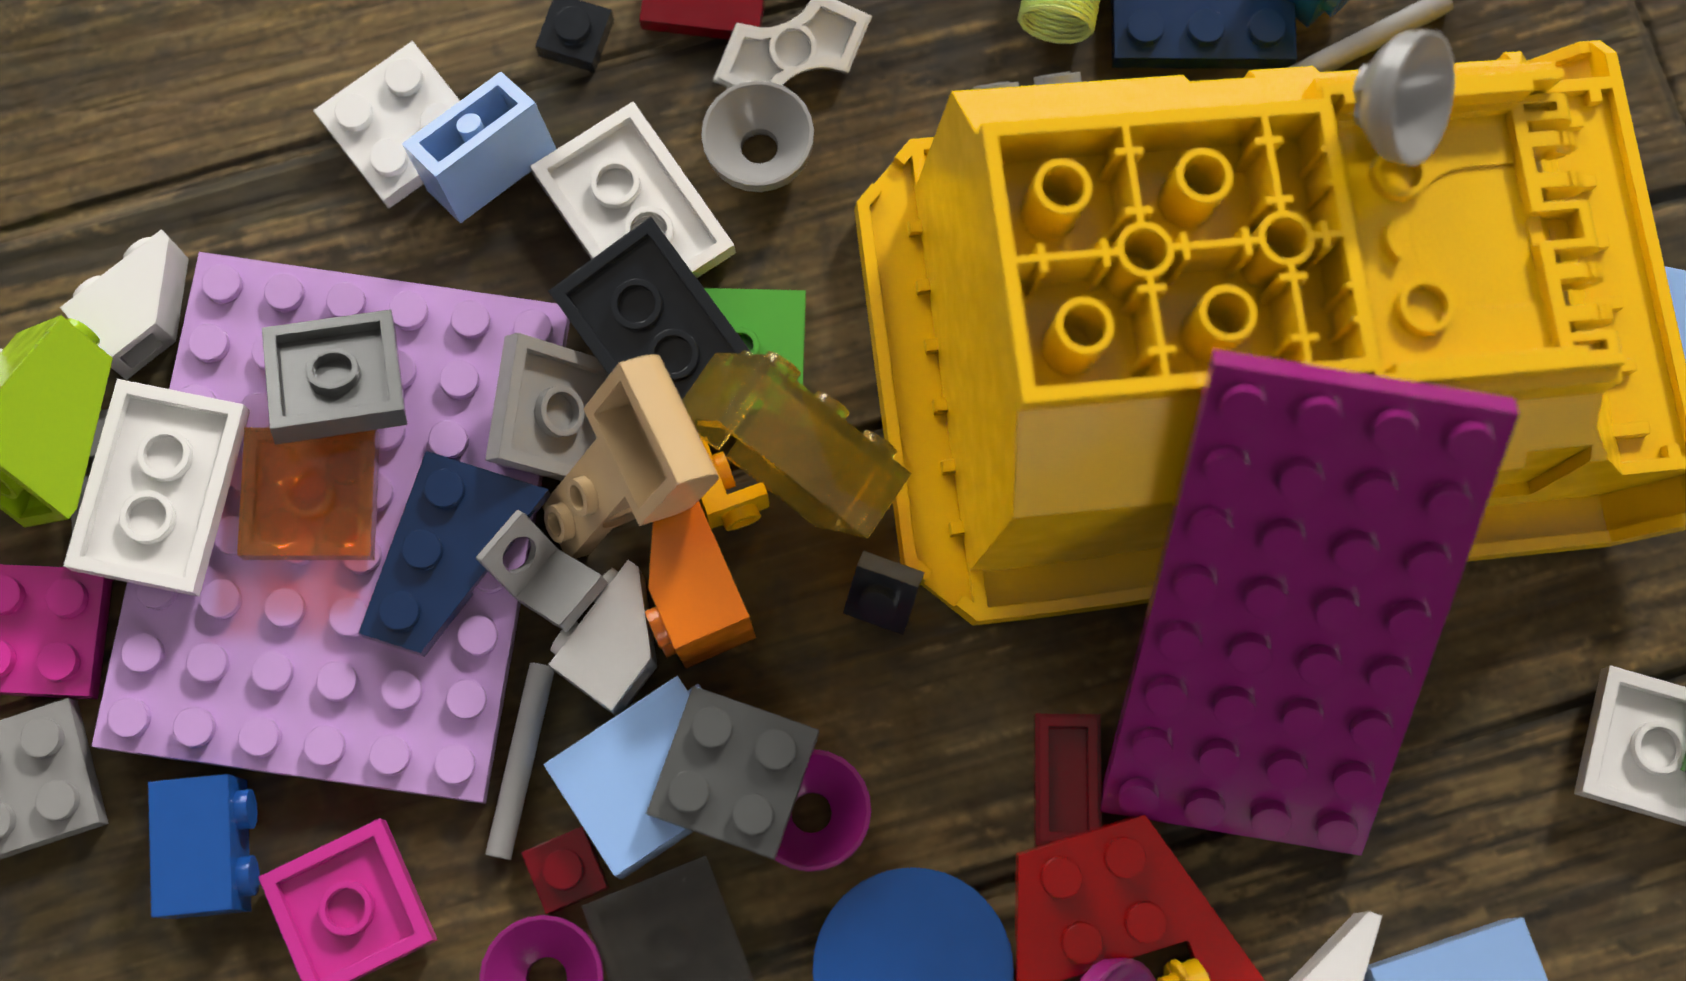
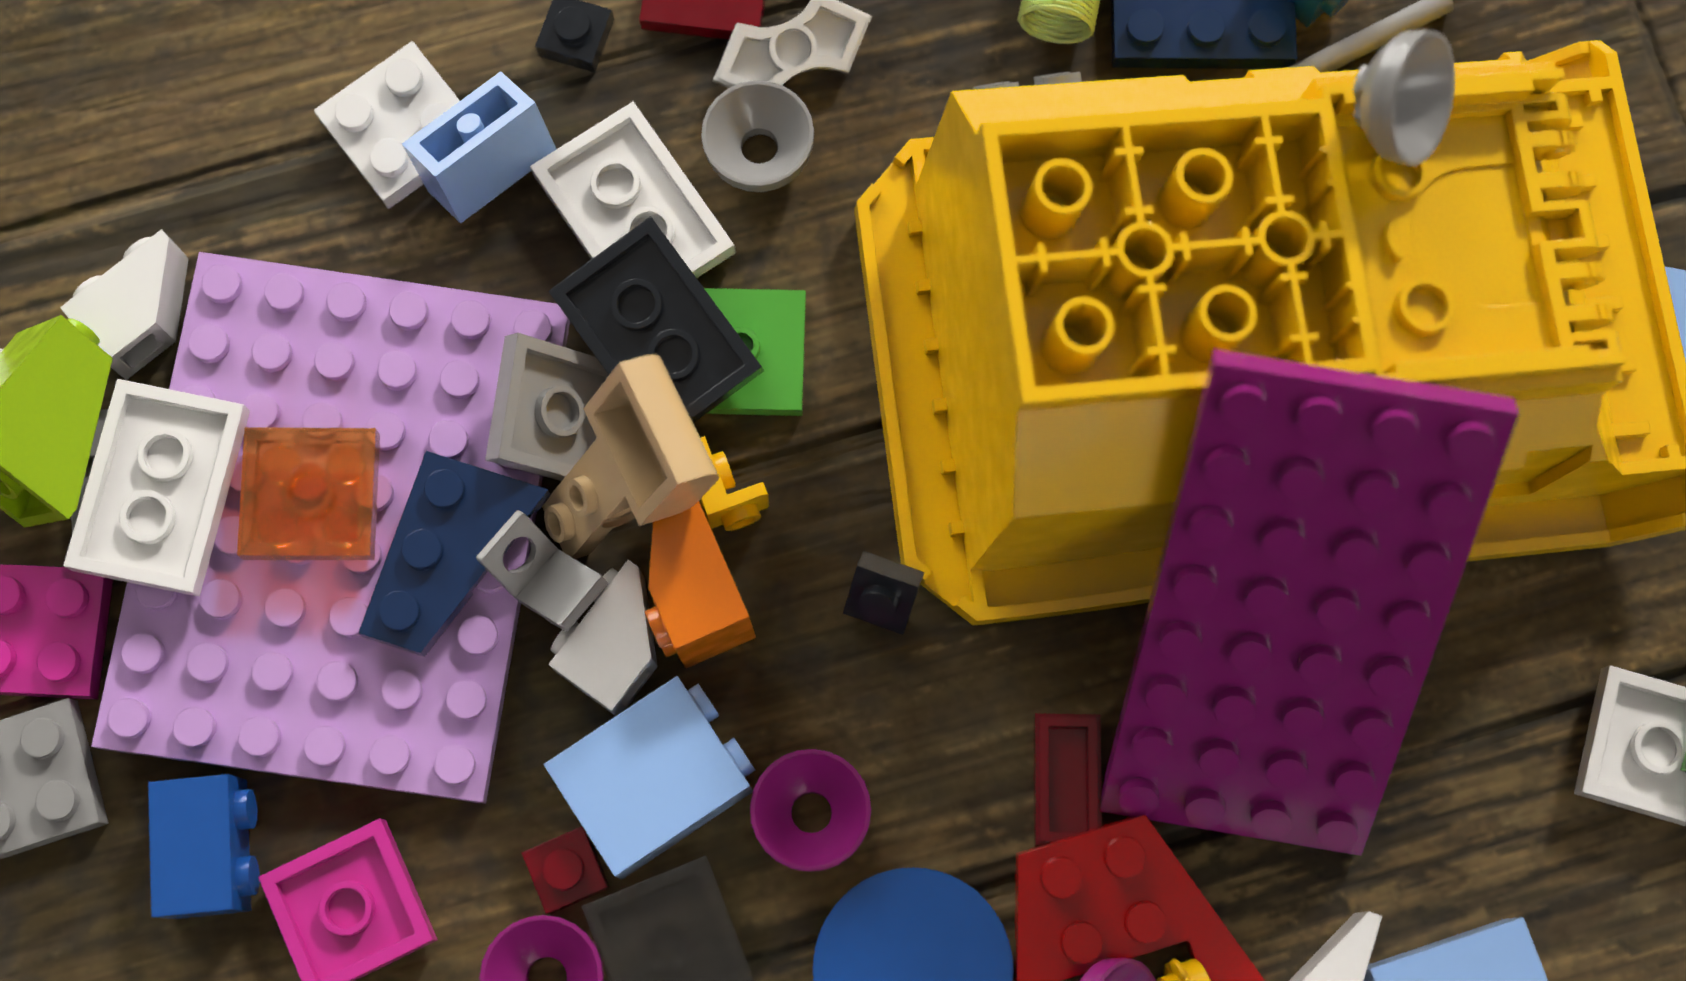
(333, 377): plate -> none
(520, 761): light grey bar -> none
(733, 772): dark grey plate -> none
(795, 441): clear yellow piece -> none

